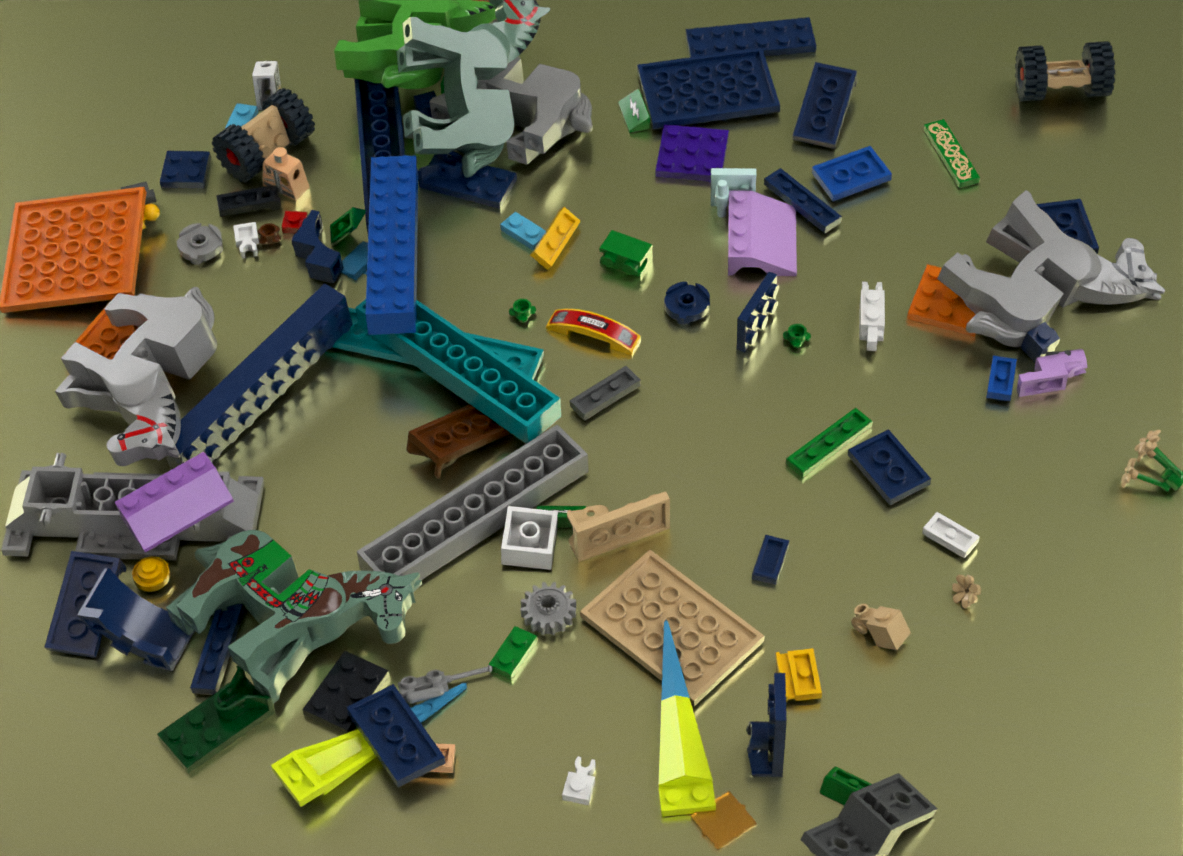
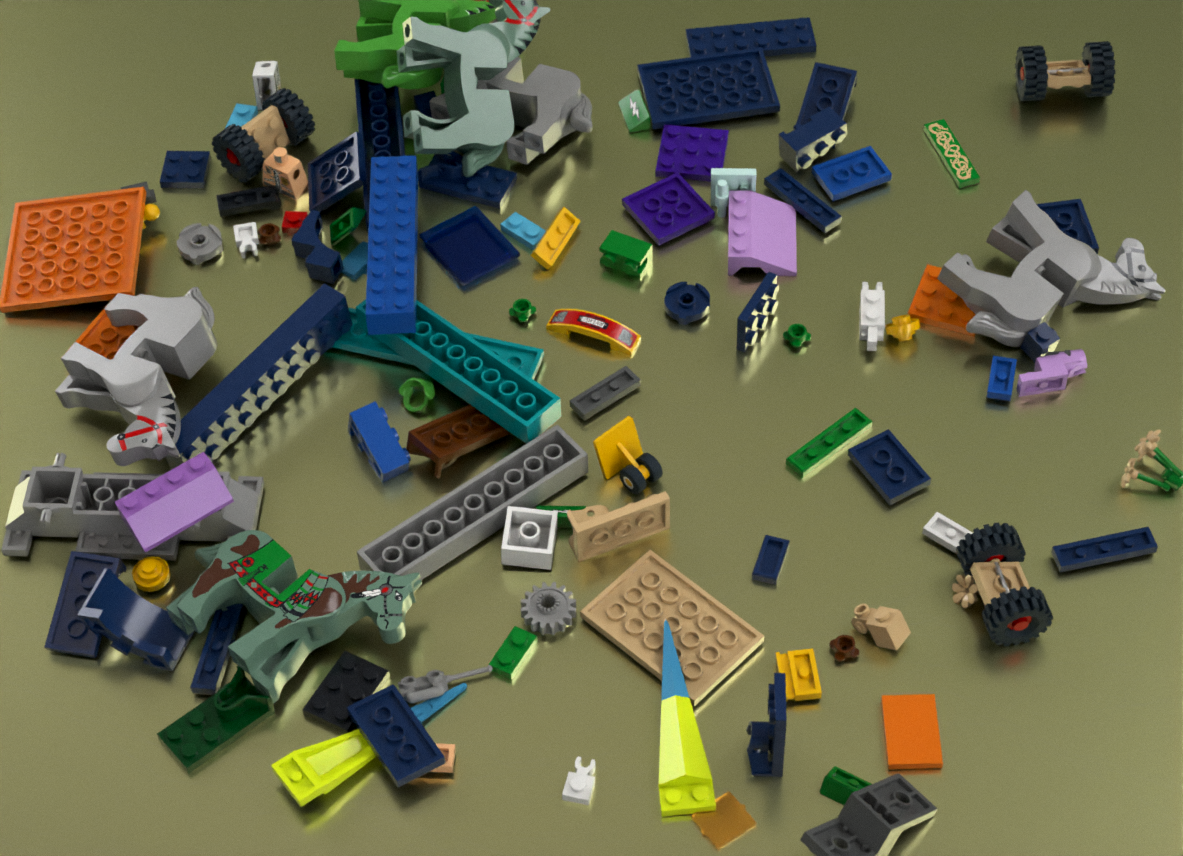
(336, 173): none -> dark blue plate
(379, 441): none -> blue wedge
(407, 390): none -> bright green piece
(469, 245): none -> clear blue piece
(618, 451): none -> yellow plate
(668, 208): none -> dark purple plate
(811, 139): none -> dark blue wedge
(844, 641): none -> reddish brown plate
(902, 327): none -> yellow plate
(911, 731): none -> orange tile
(1011, 607): none -> black plate
(1104, 549): none -> dark blue plate

